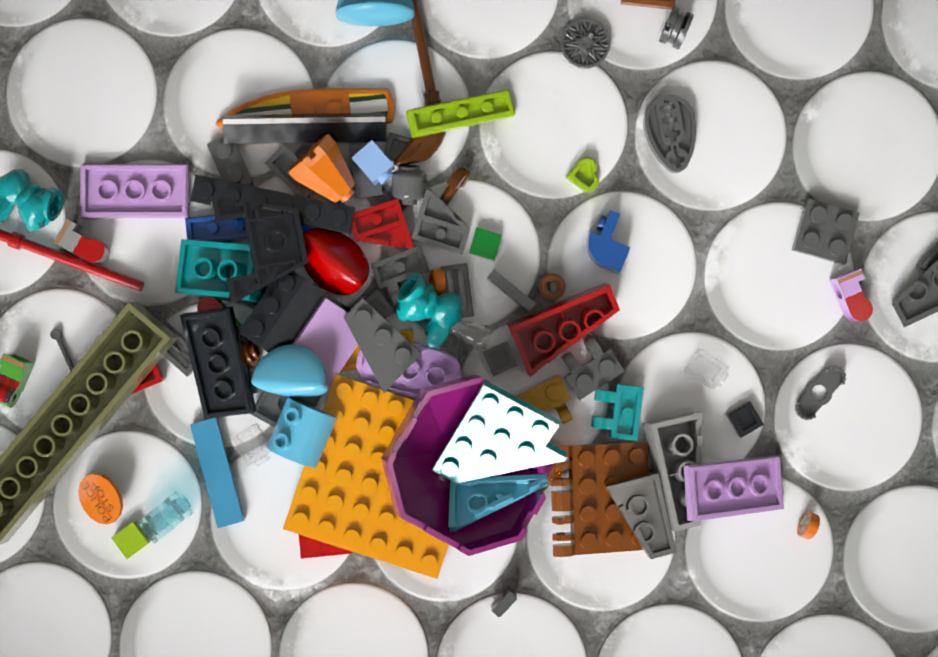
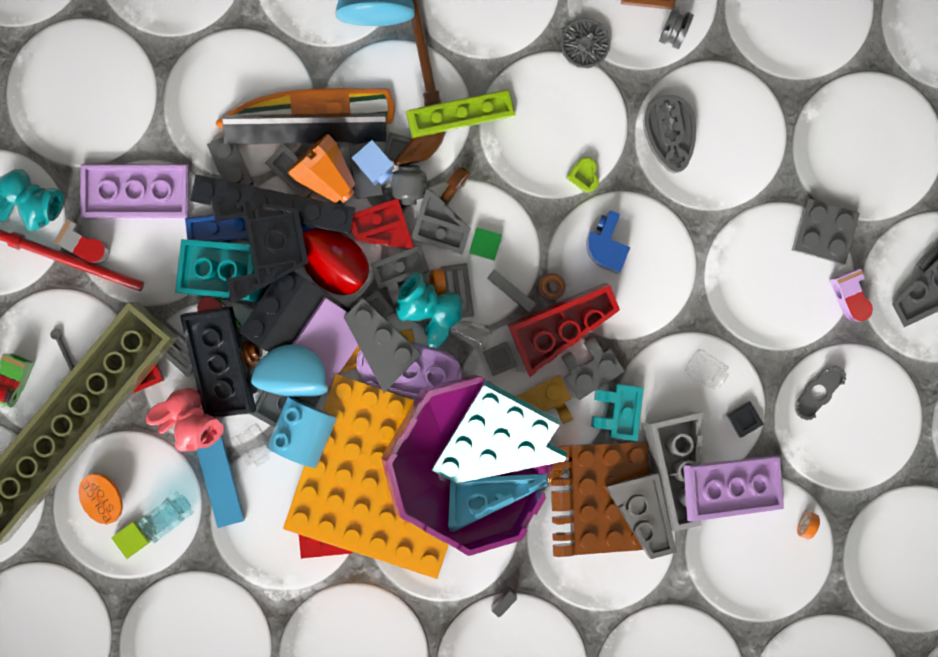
(192, 426): none -> coral animal

